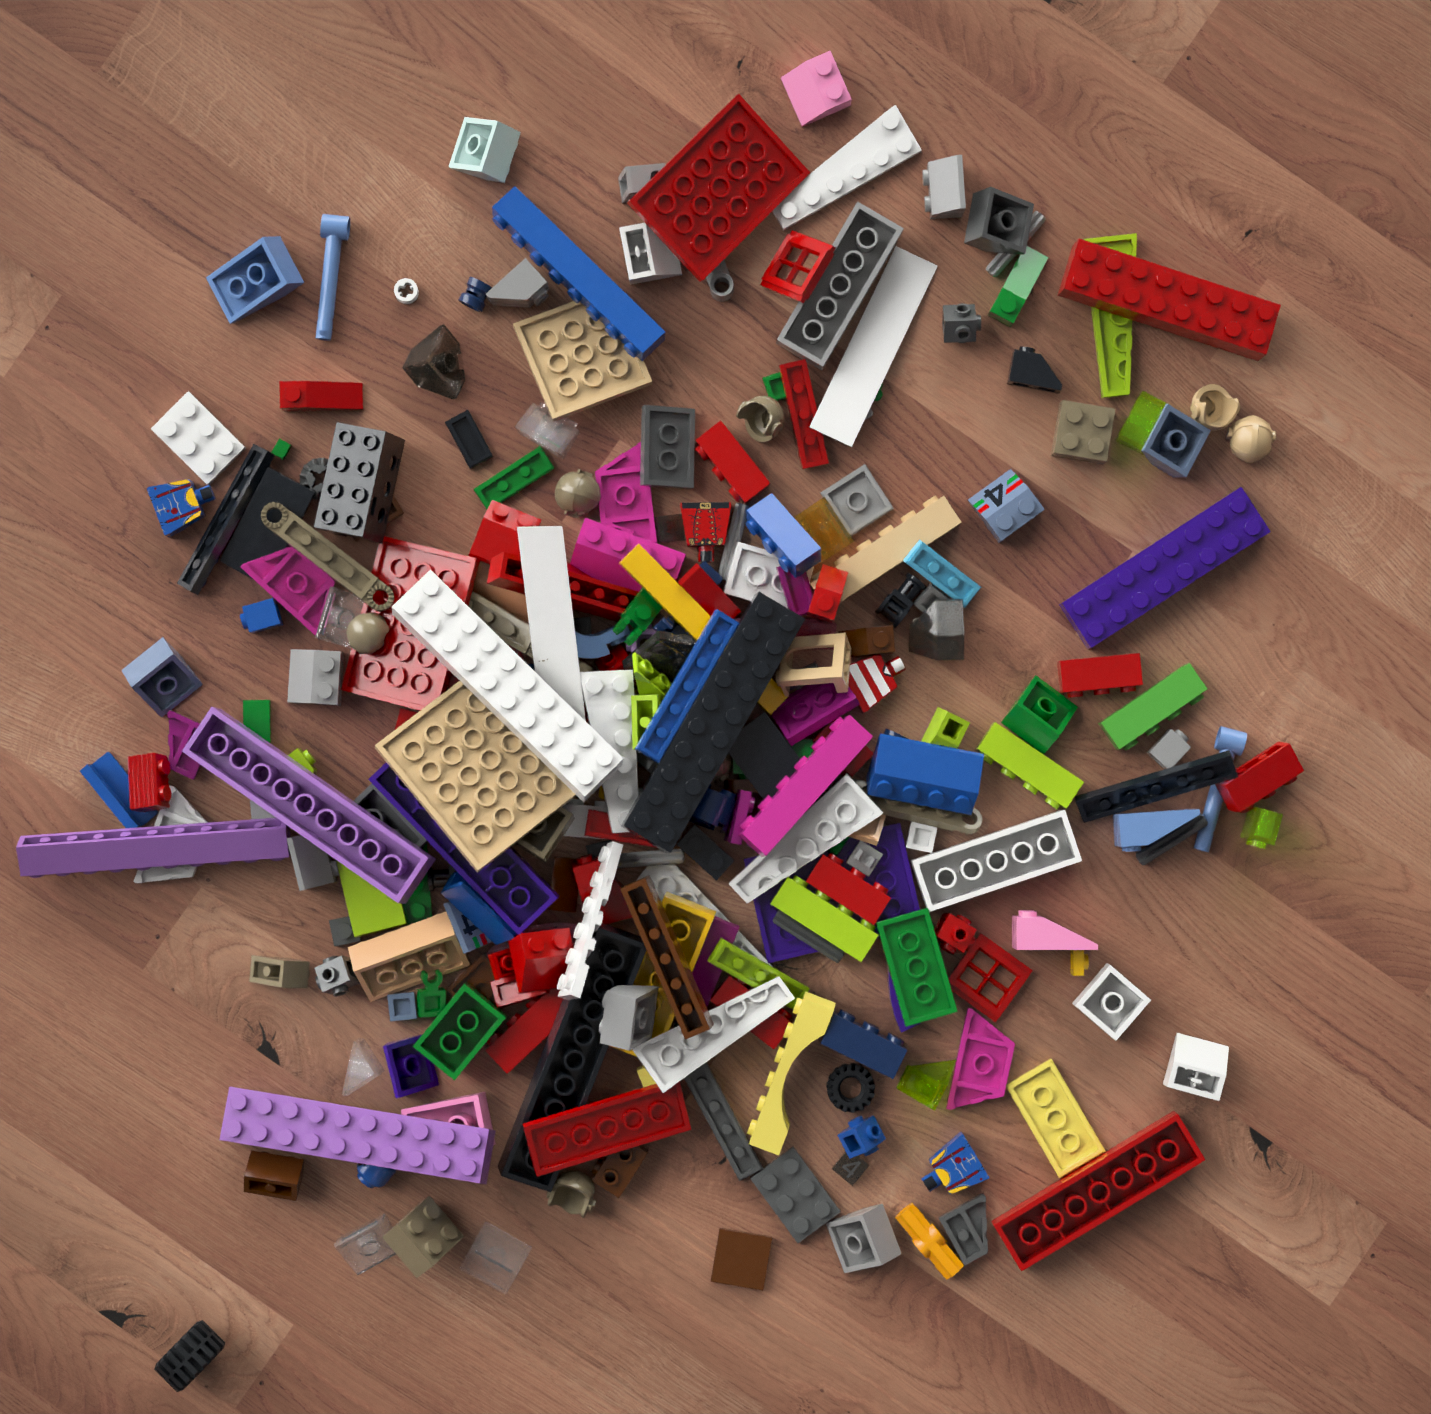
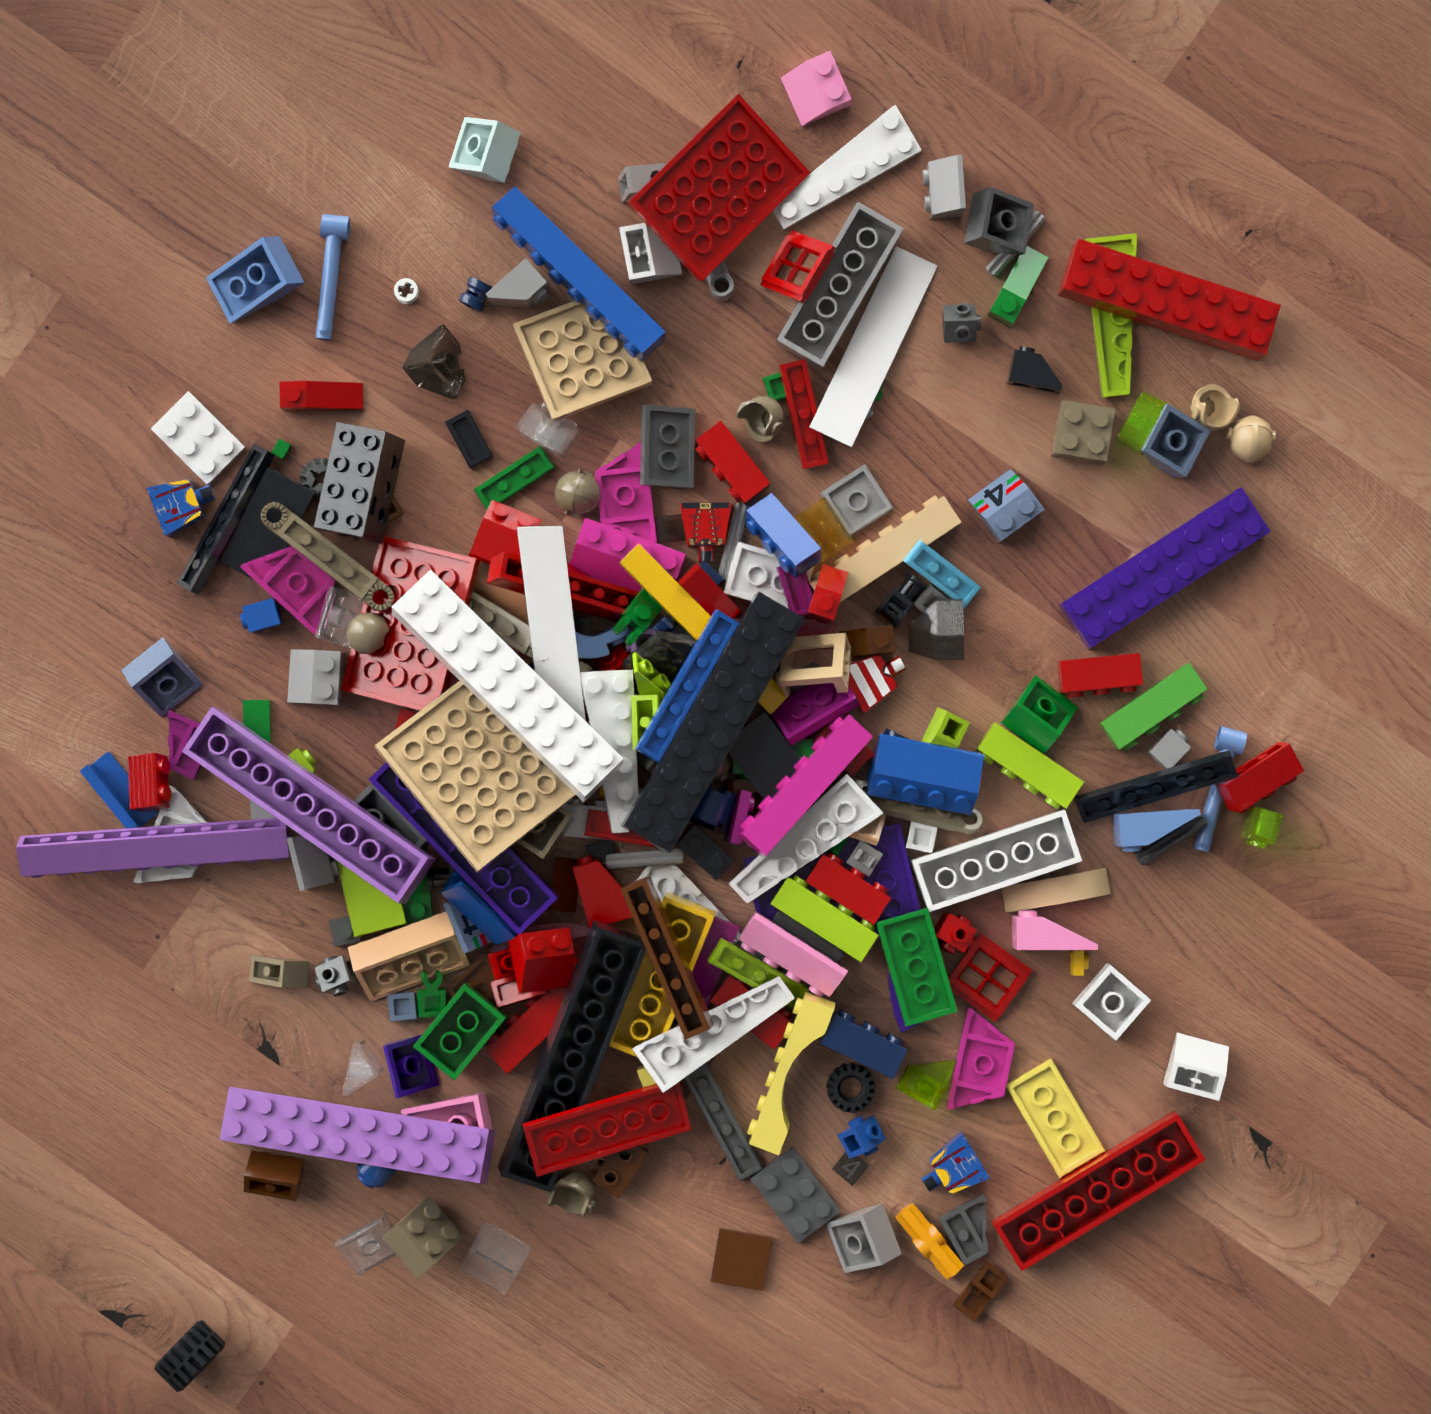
(573, 980): white wing -> none
(628, 1015): light grey slope -> none
(792, 954): none -> bright pink slope
(980, 1291): none -> reddish brown slope
(1055, 890): none -> tan slope

